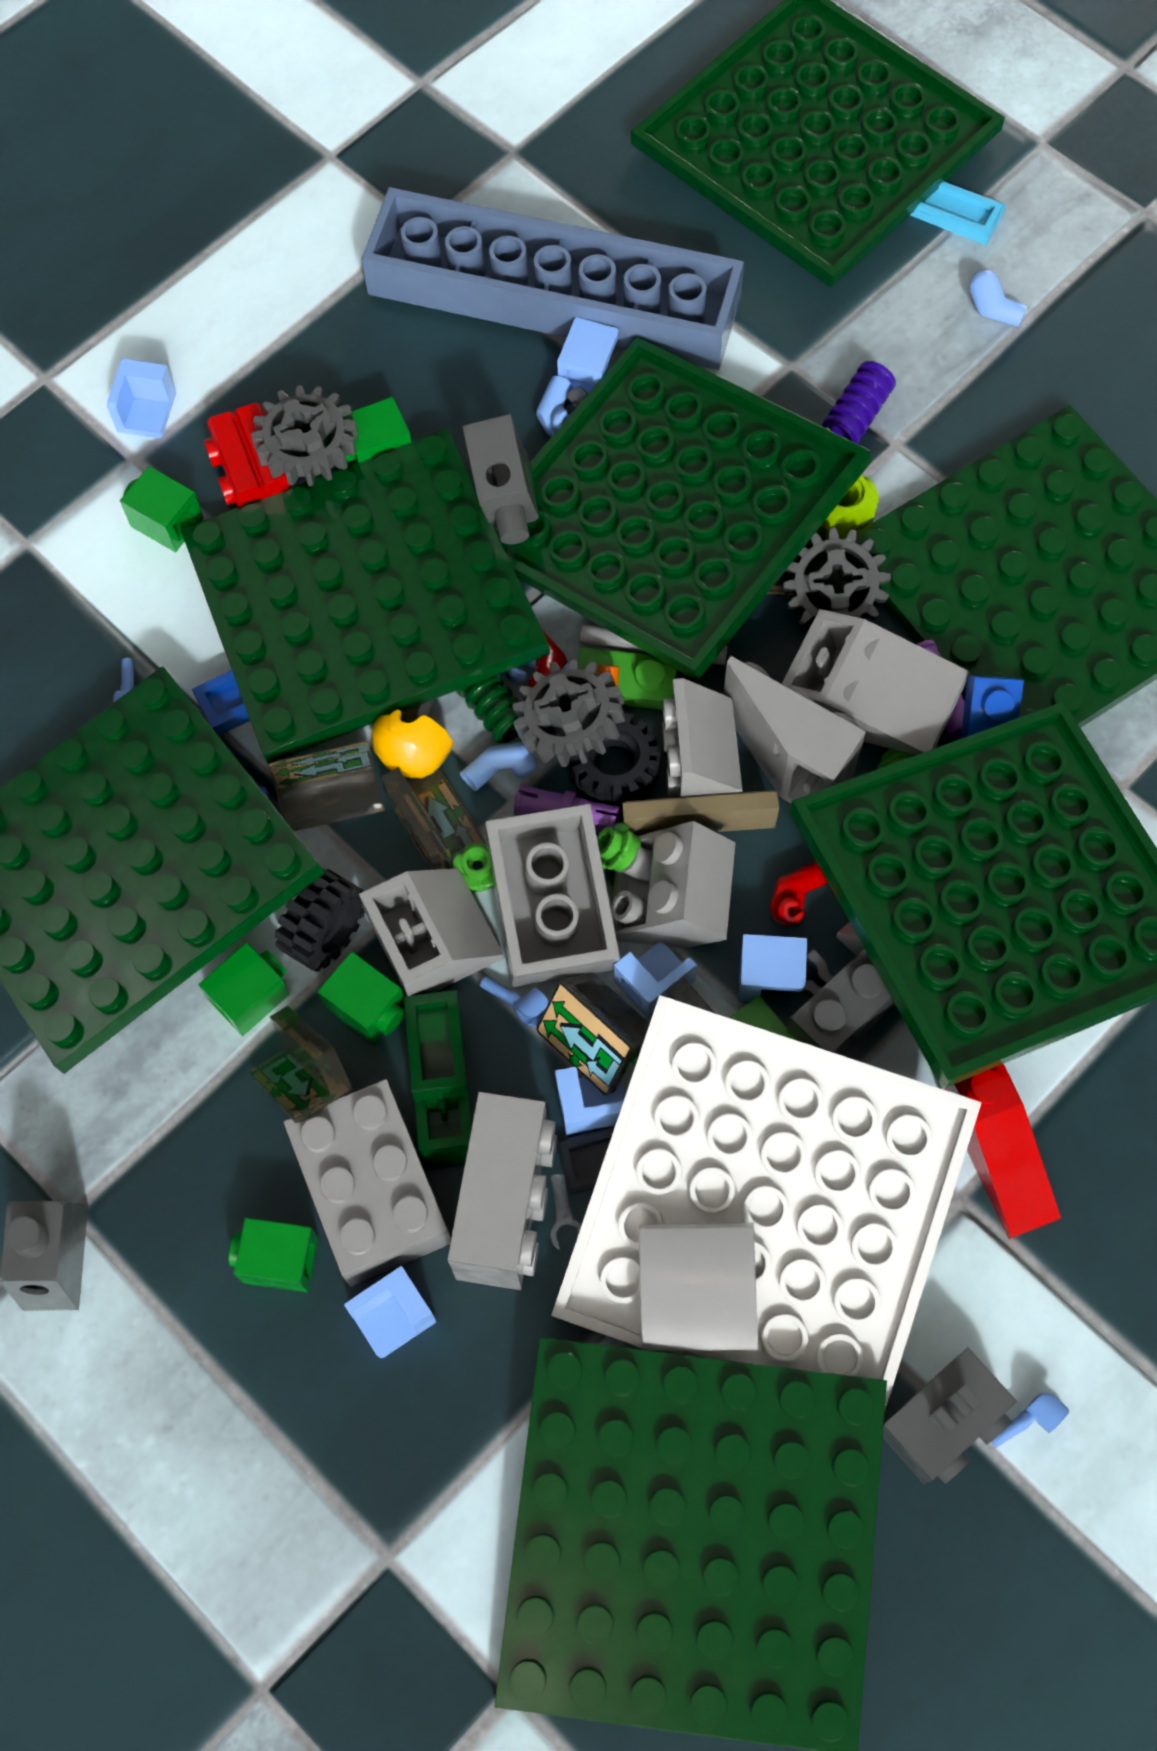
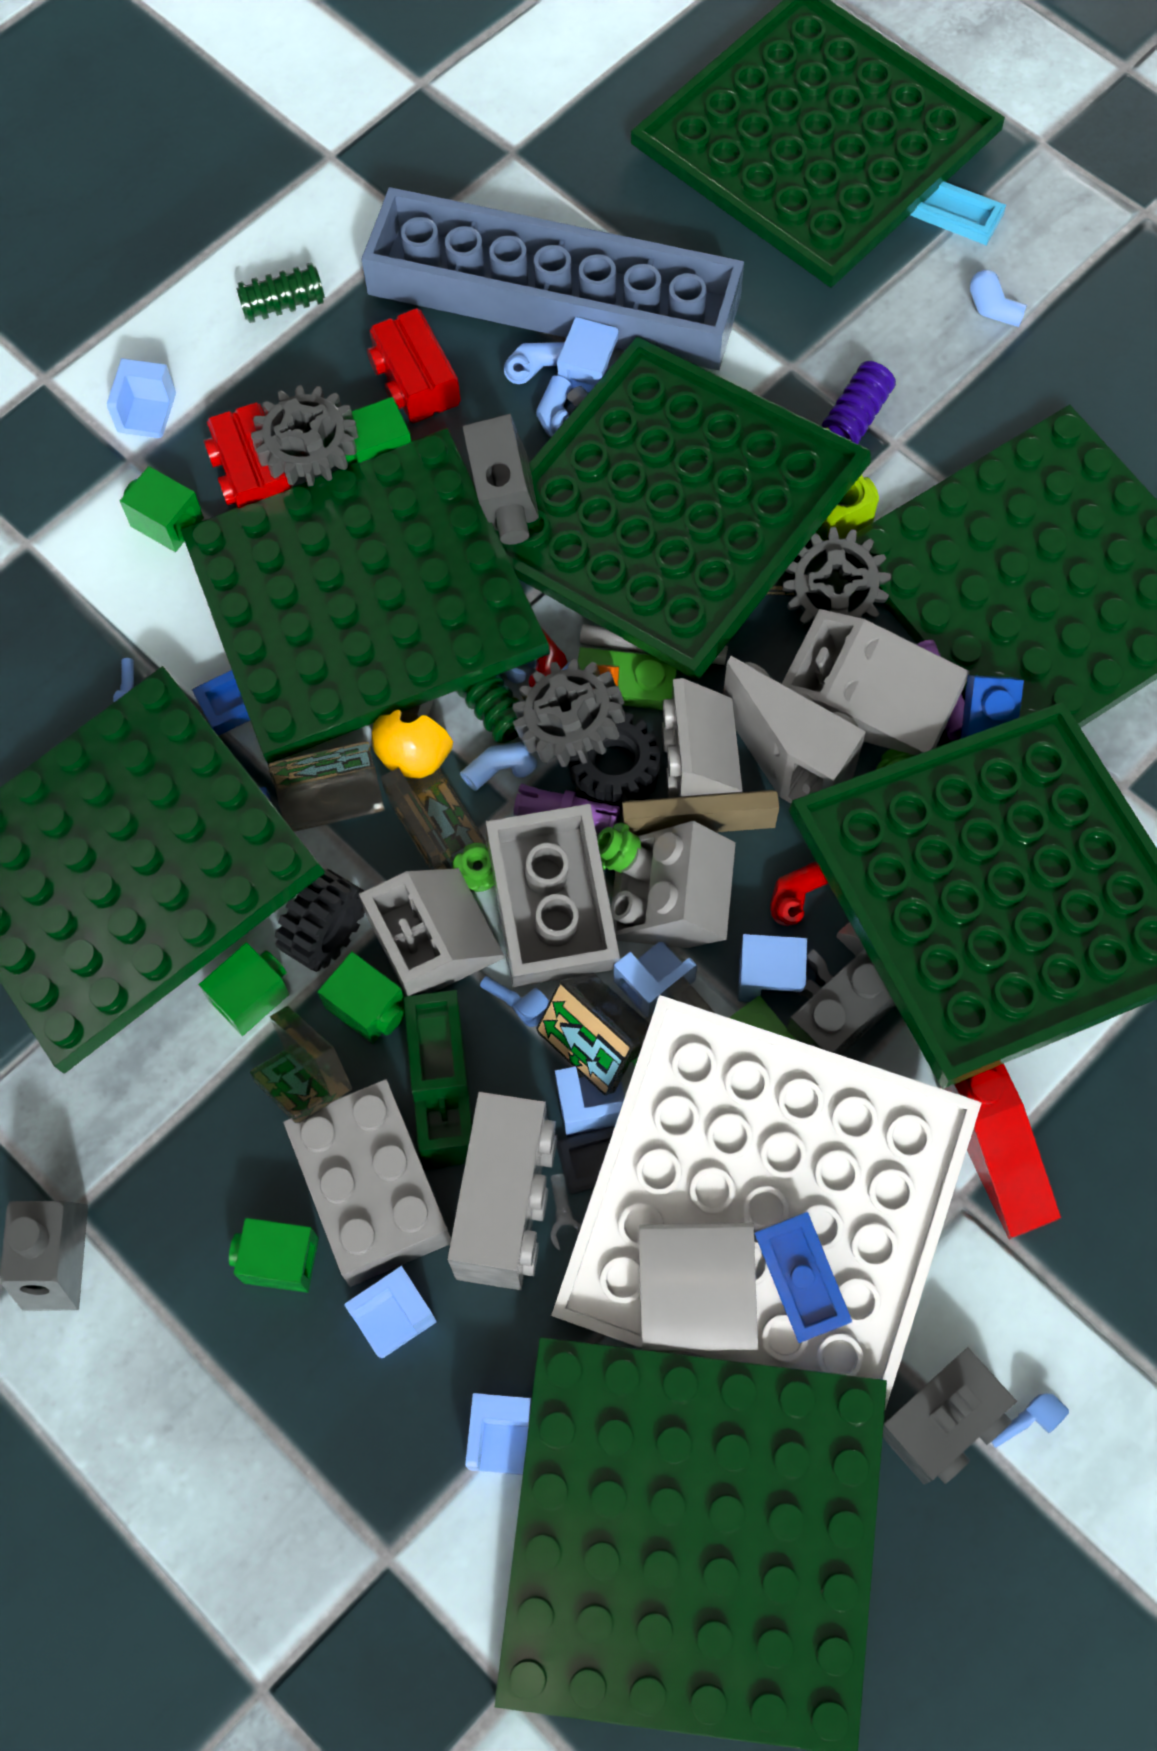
(280, 292): none -> dark green piece
(414, 366): none -> red brick
(498, 1433): none -> light blue panel
(530, 359): none -> light blue arm
(803, 1277): none -> blue plate

